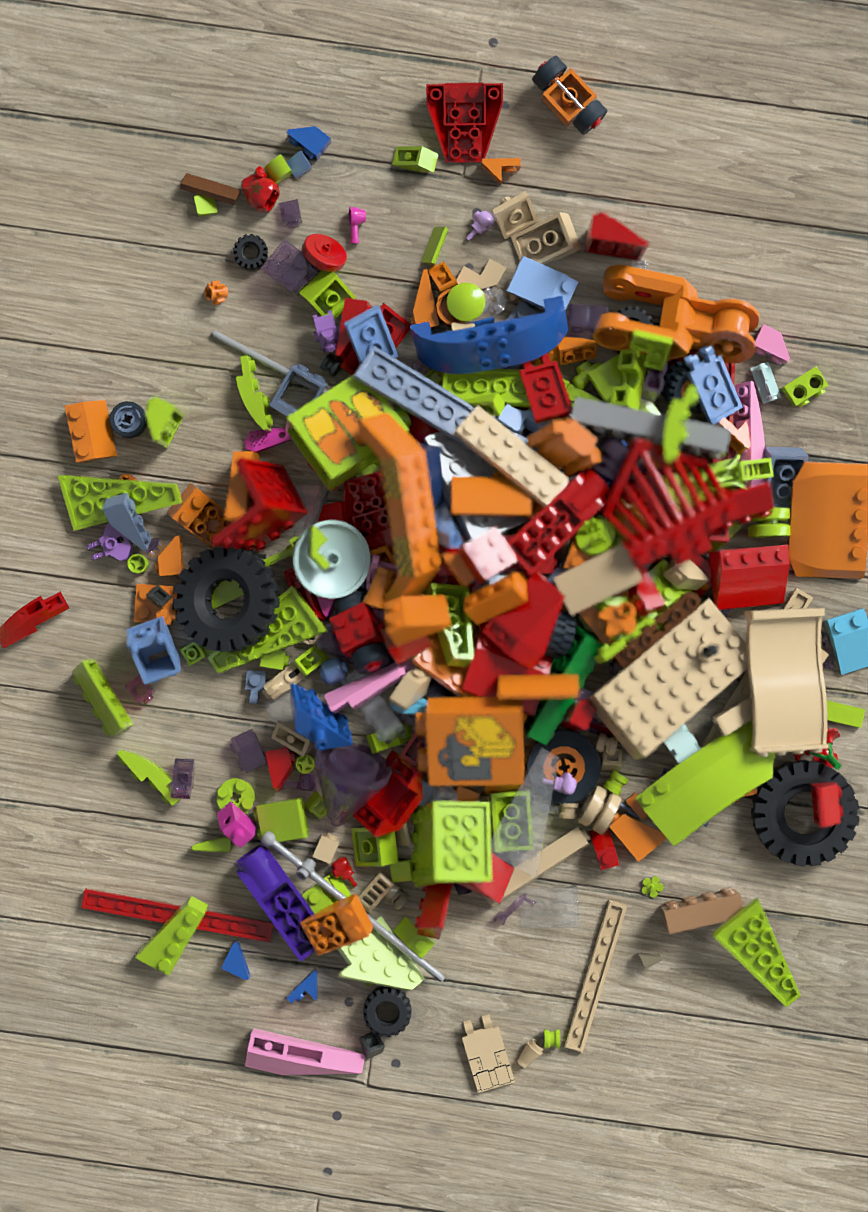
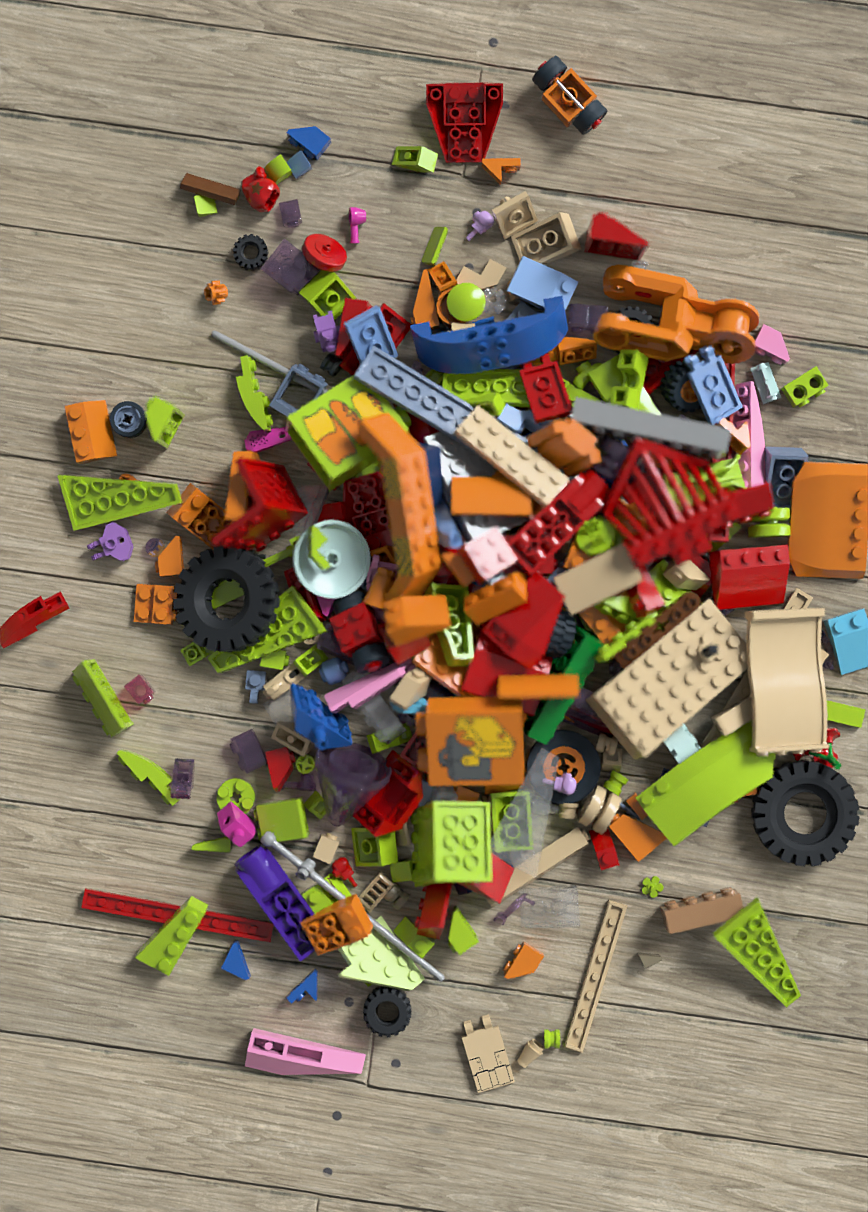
(124, 518): sand blue slope -> none
(137, 561): lime wheel -> none
(148, 640): medium blue container -> none
(158, 597): pearl dark grey slope -> none
(371, 1045): pearl dark grey slope -> none
(461, 933): none -> lime slope
(524, 962): none -> orange slope
(578, 716): red slope -> none
(617, 620): orange plate -> none
(653, 383): brick -> none
(654, 345): lime plate -> none
(675, 431): lime slope -> none
(765, 466): lime slope -> none
(826, 803): red slope -> none

